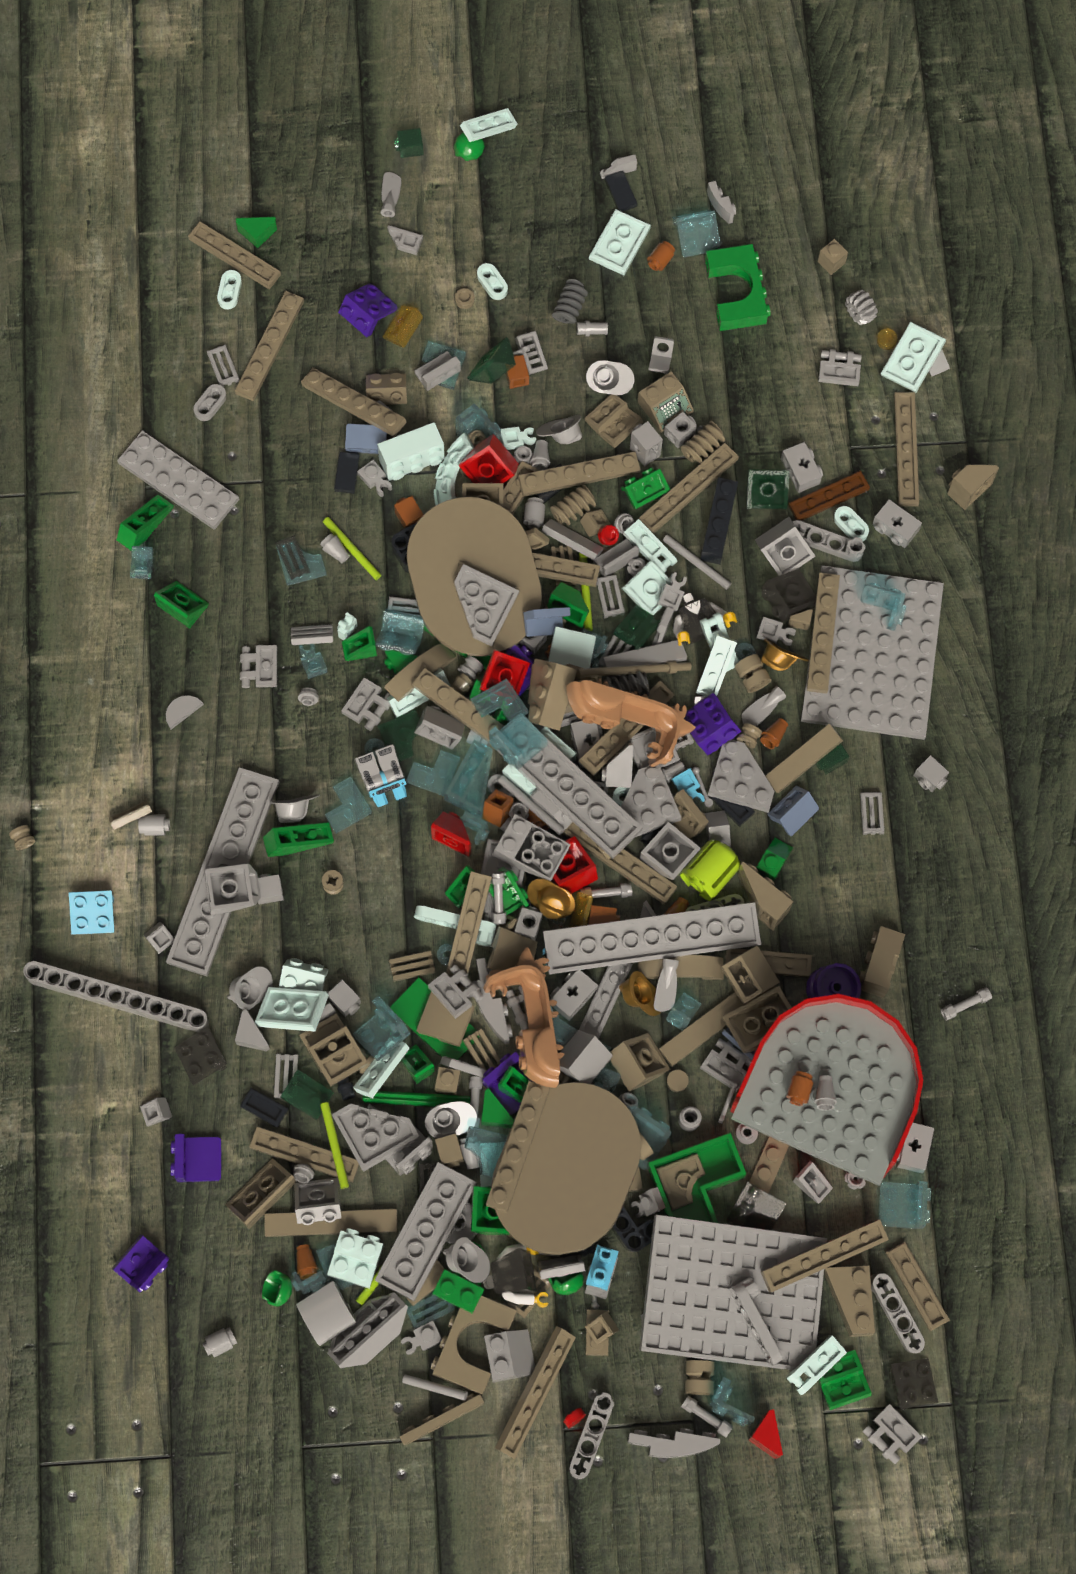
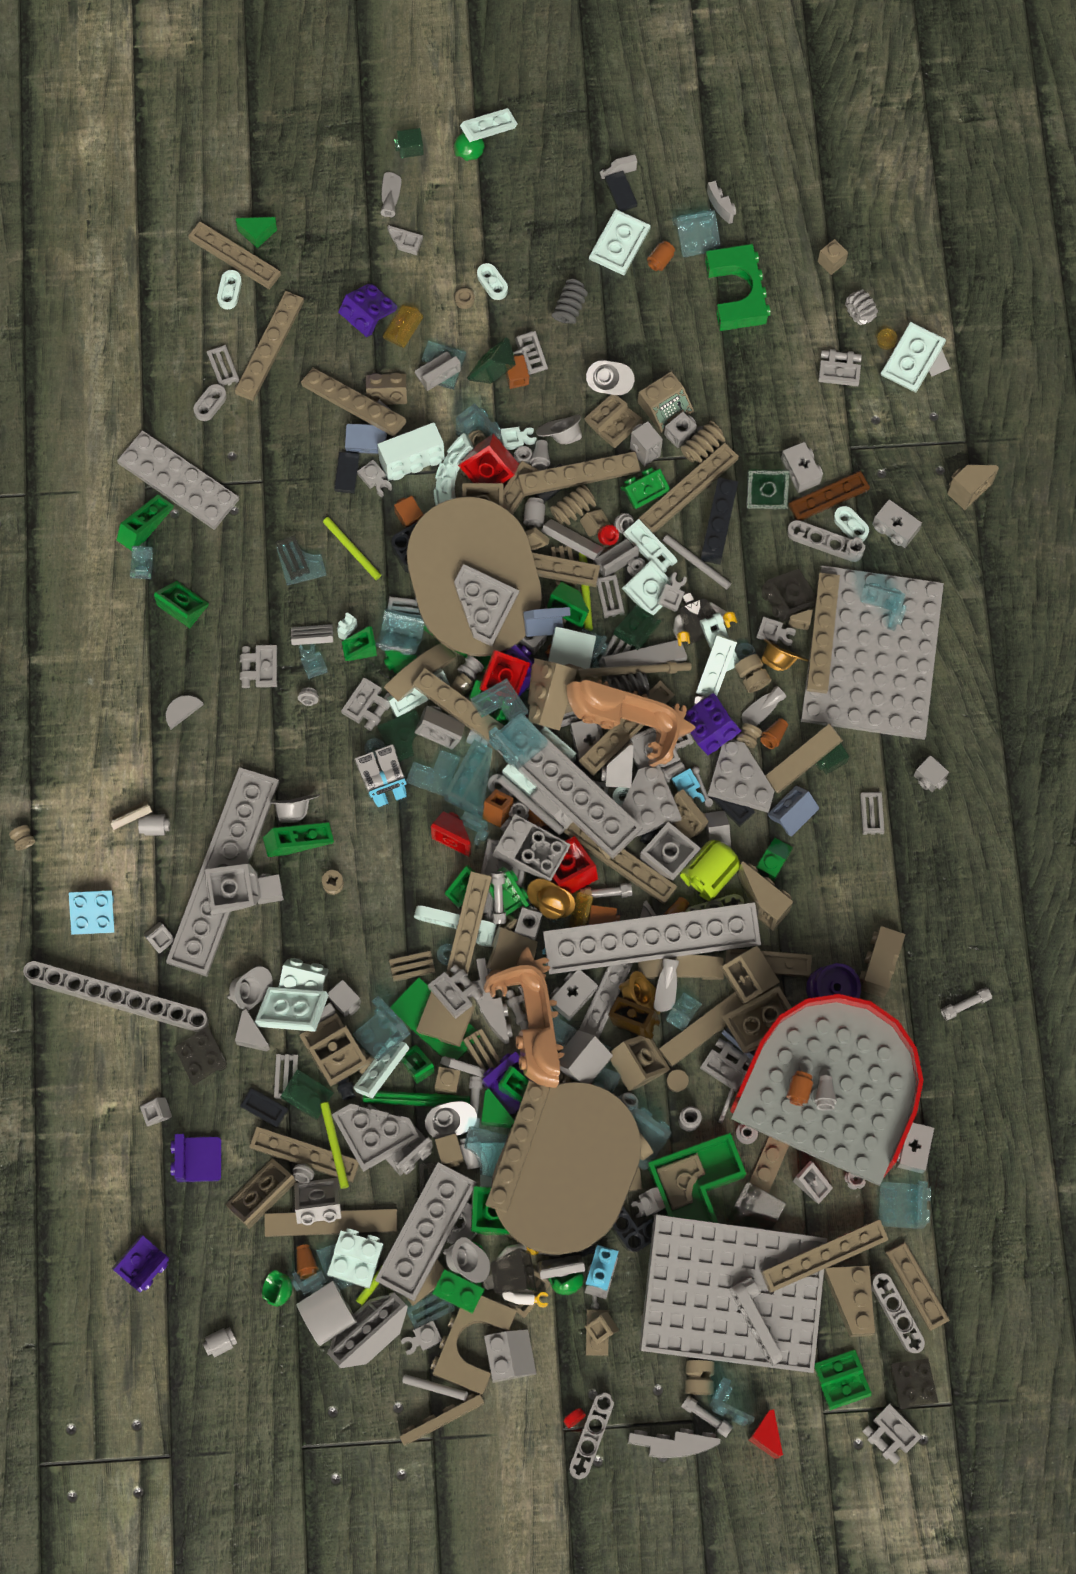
(335, 548): light grey cone -> none
(352, 809): clear light blue tile -> none
(535, 1392): dark tan plate -> none
(592, 328): light grey pin -> none
(634, 1017): none -> dark brown brick
(661, 360): light grey bracket -> none
(663, 626): light grey tile -> none
(785, 547): light grey slope -> none
(816, 1364): light aqua plate -> none
(906, 449): dark tan tile -> none

